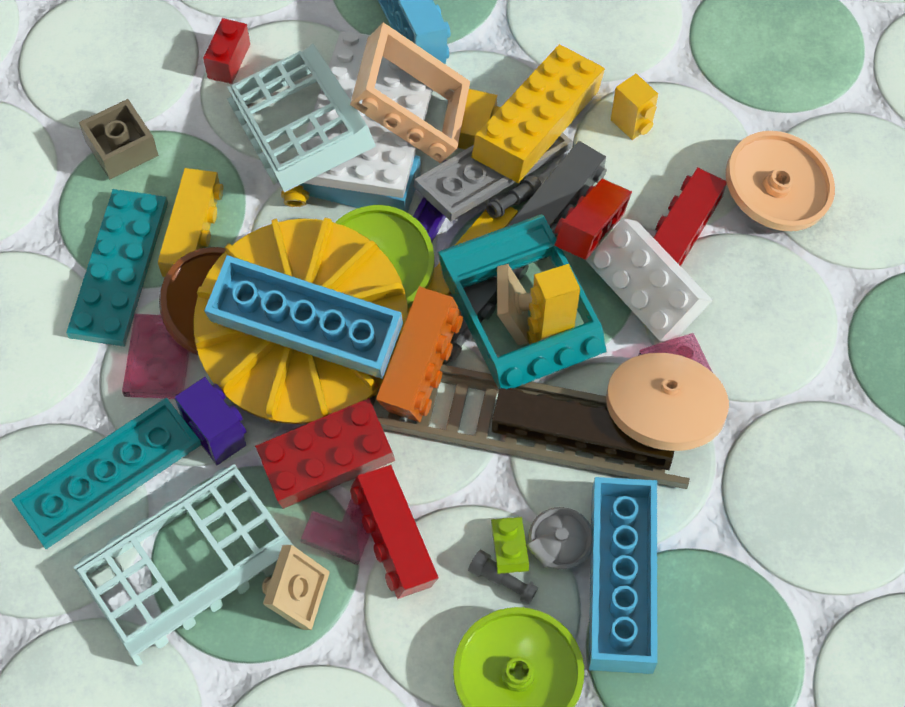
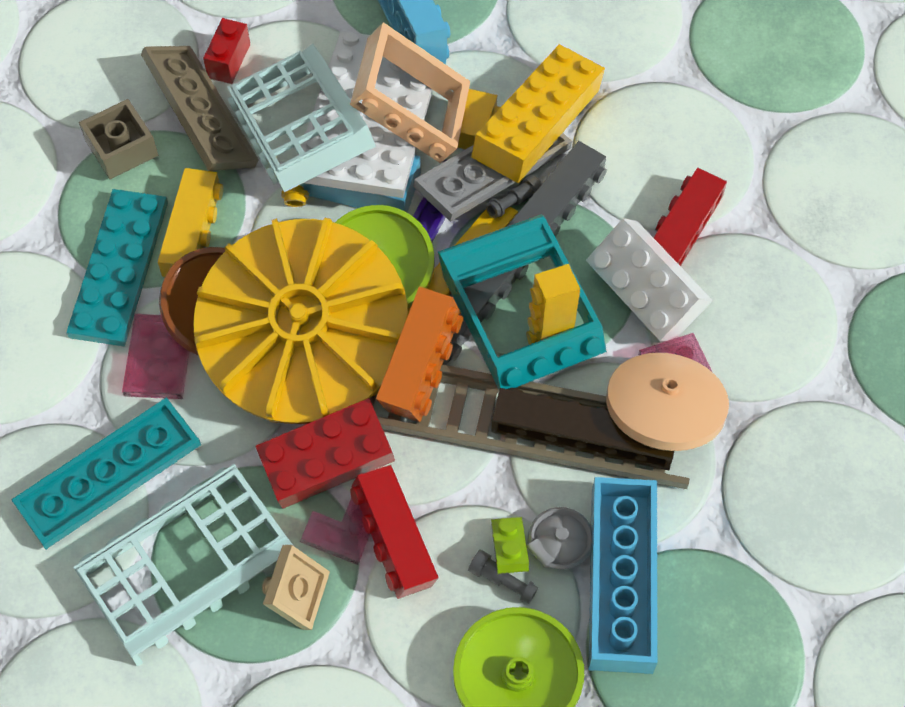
(199, 108): none -> dark tan plate
(212, 419): dark purple brick -> none
(304, 316): medium azure brick -> none
(513, 304): tan tile -> none
(592, 218): red brick -> none
(634, 106): yellow brick -> none
(780, 181): light nougat dish -> none

